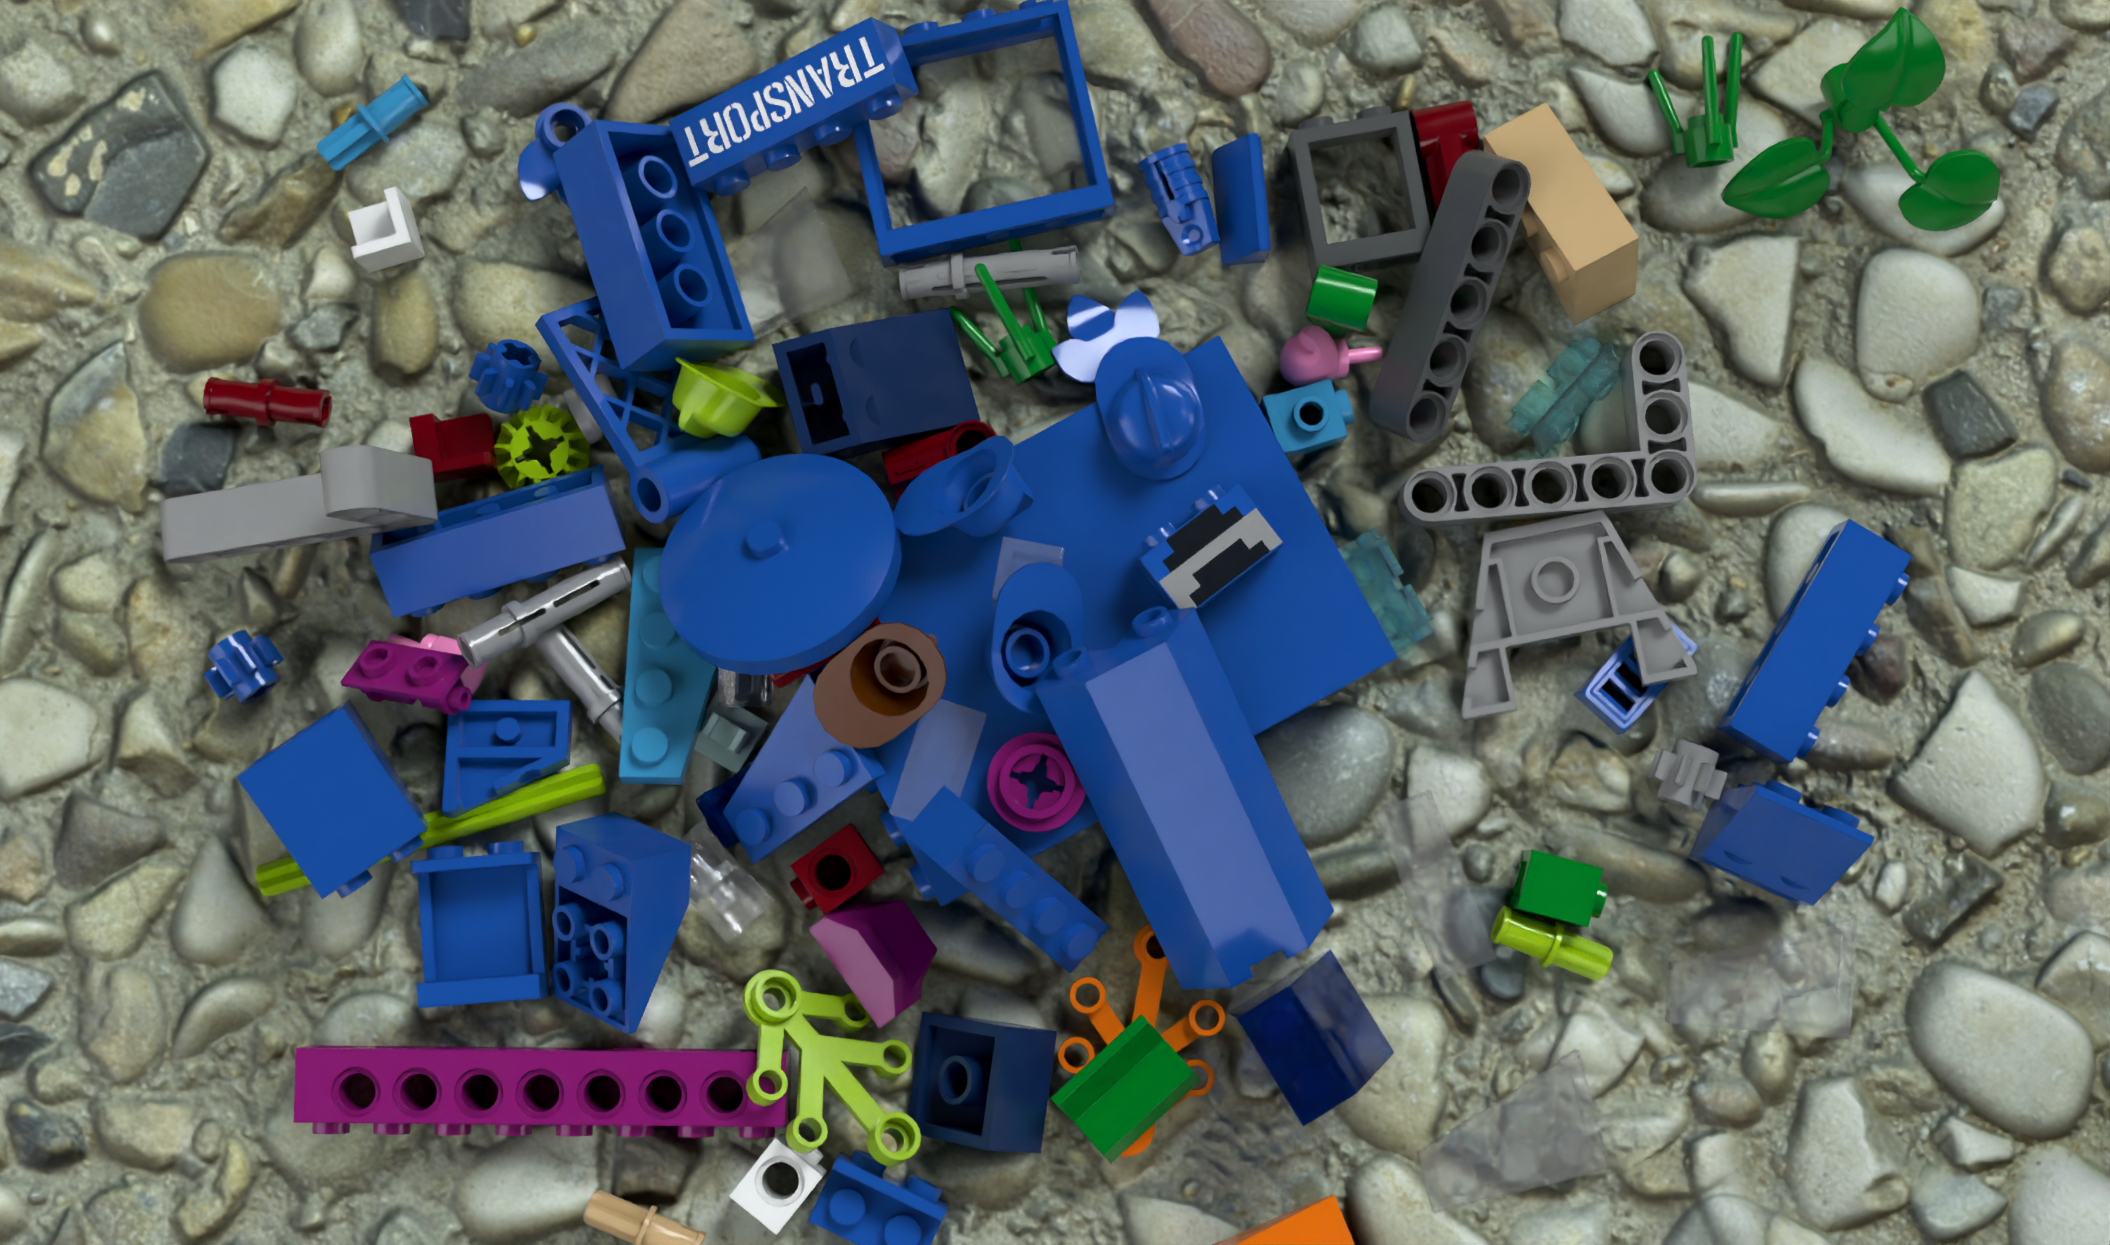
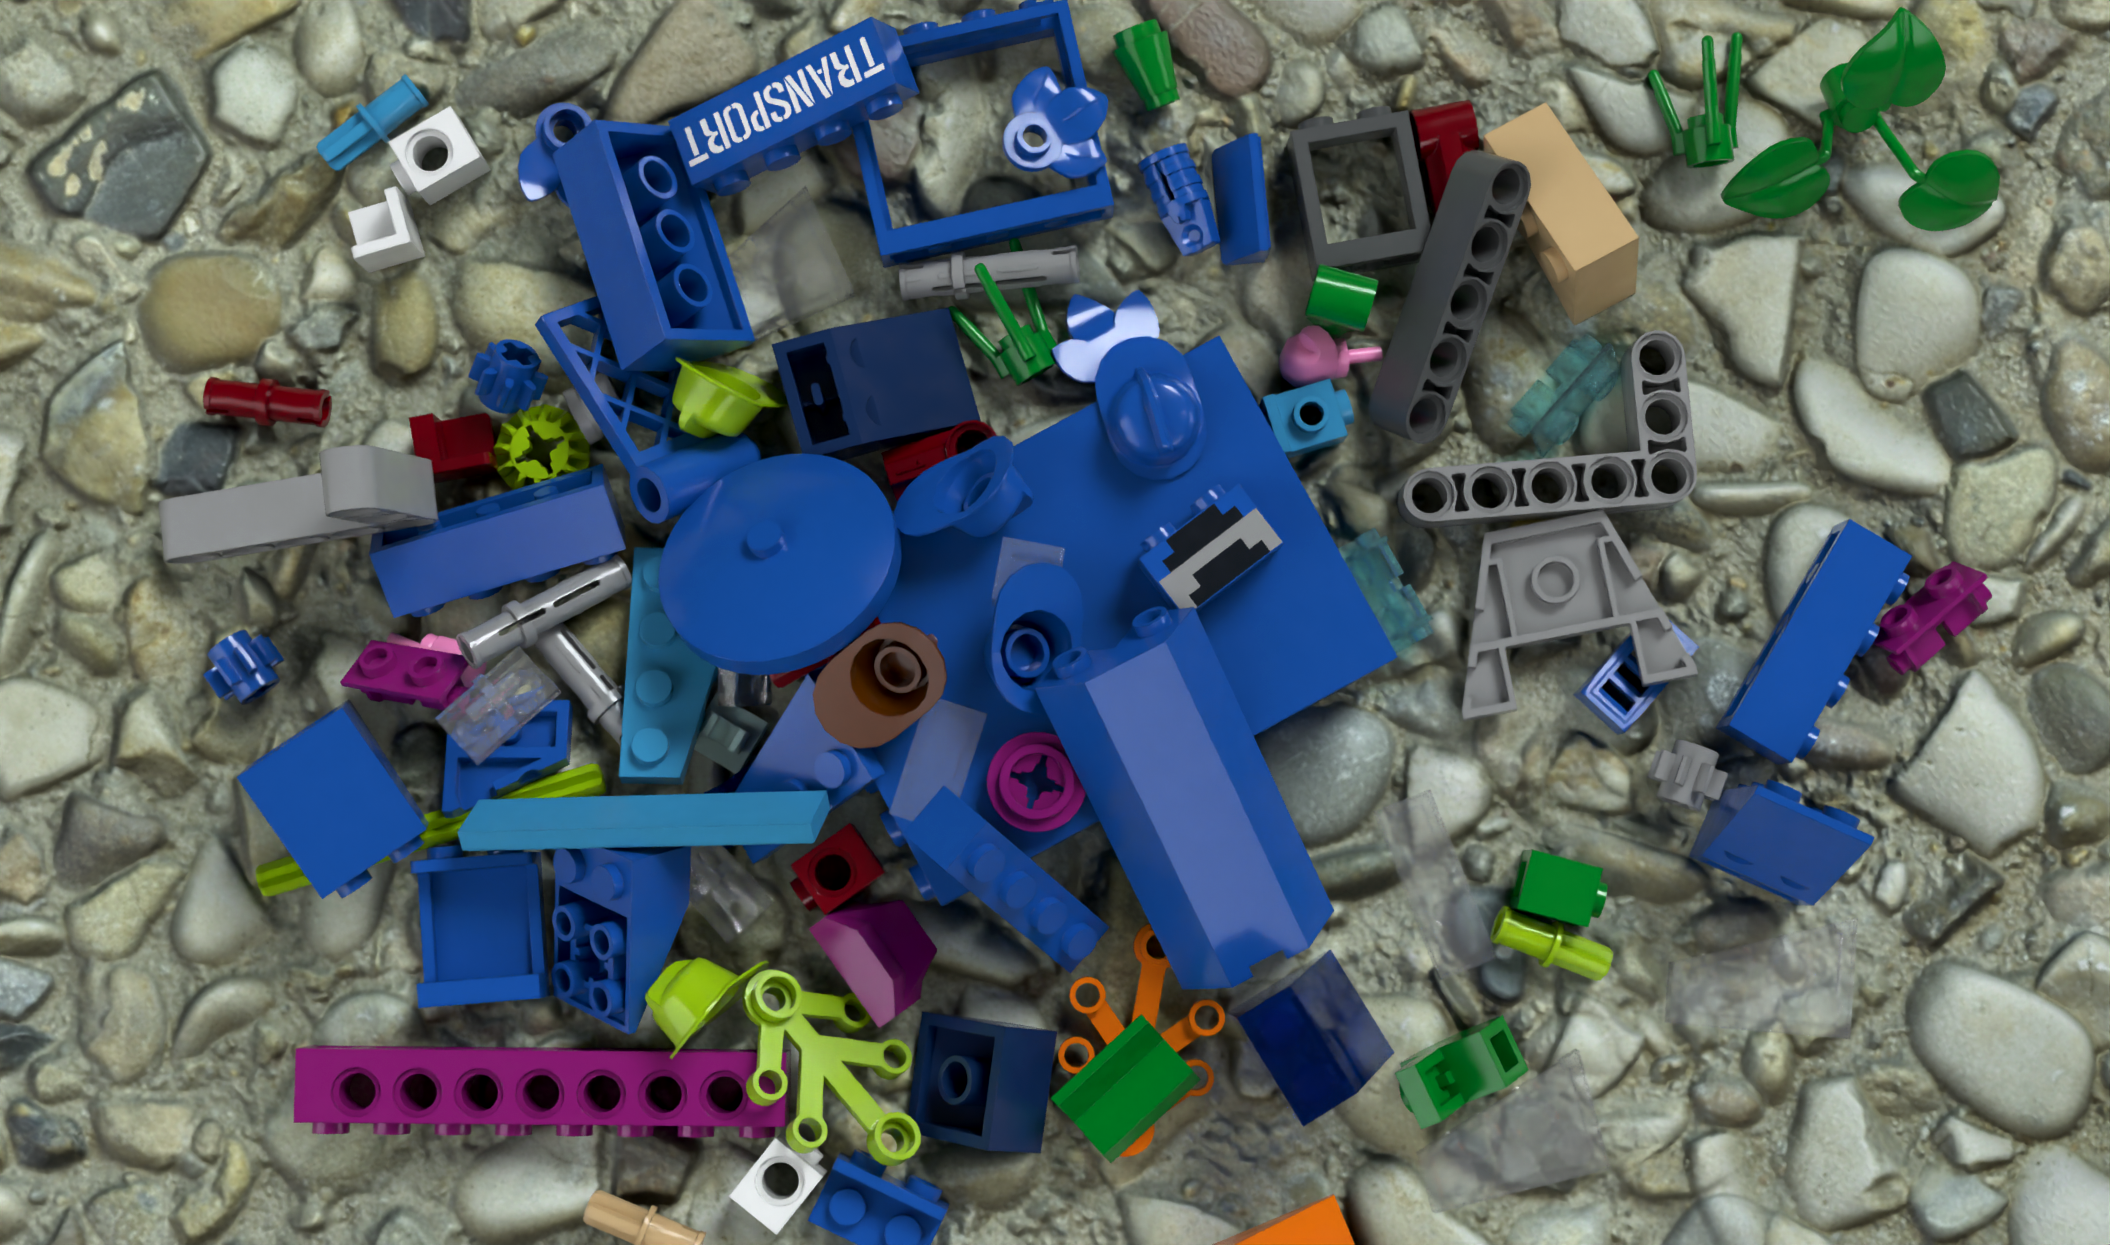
(462, 165): none -> white brick
(497, 705): none -> clear hips
(645, 821): none -> dark azure tile
(694, 995): none -> lime piece
(1062, 120): none -> blue plate
(1148, 63): none -> green cone
(1459, 1071): none -> green brick
(1949, 598): none -> magenta hinge

